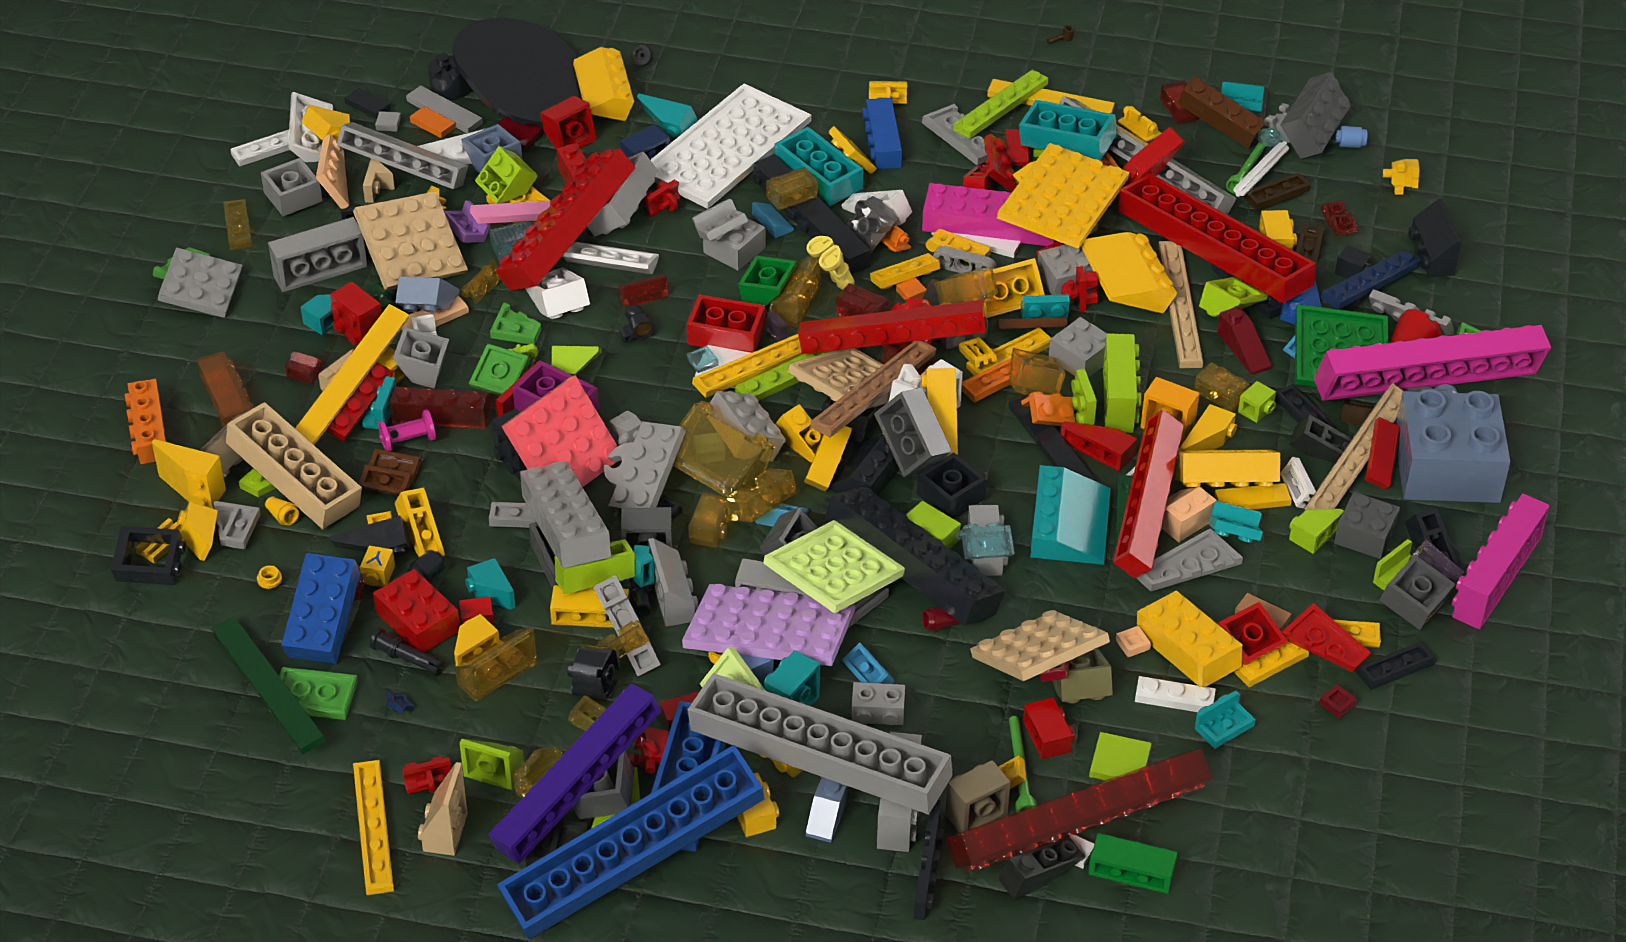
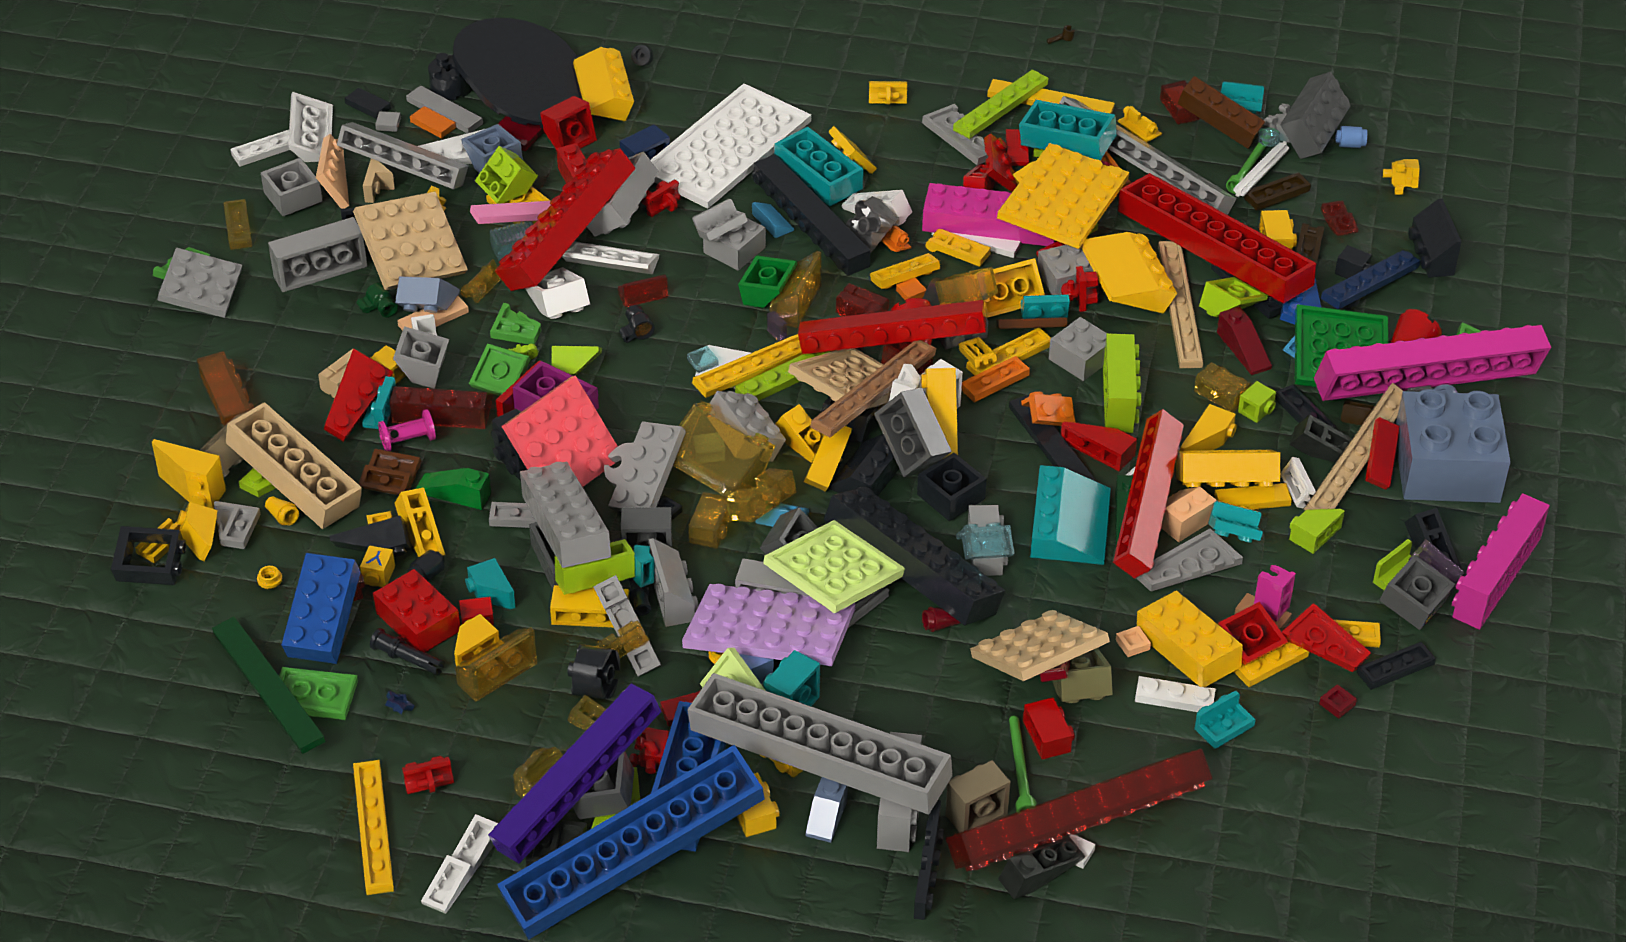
(146, 418): orange brick -> none
(303, 367): clear red piece -> none
(318, 314): teal slope -> none
(324, 121): yellow slope -> none
(352, 373): yellow tile -> none
(354, 312): red brick -> none
(445, 815): tan slope -> none
(458, 486): none -> green slope
(461, 866): none -> white slope
(465, 225): medium lavender bracket -> none
(490, 762): lime slope -> none
(625, 427): light grey piece -> none
(669, 115): teal slope -> none
(725, 324): red brick -> none
(791, 188): clear yellow brick -> none
(831, 260): light yellow piece -> none
(866, 666): dark azure slope -> none
(874, 706): light grey brick -> none
(882, 133): blue brick -> none
(935, 523): lime brick -> none
(951, 253): light grey beam -> none
(1014, 770): yellow tile -> none
(1035, 373): clear yellow slope -> none
(1083, 398): lime plate -> none
(1118, 756): lime tile -> none
(1132, 863): green brick -> none
(1154, 155): red slope -> none
(1175, 400): light orange brick -> none
(1275, 591): none -> dark pink hinge
(1367, 525): dark grey brick -> none
(1385, 303): light grey wing -> none

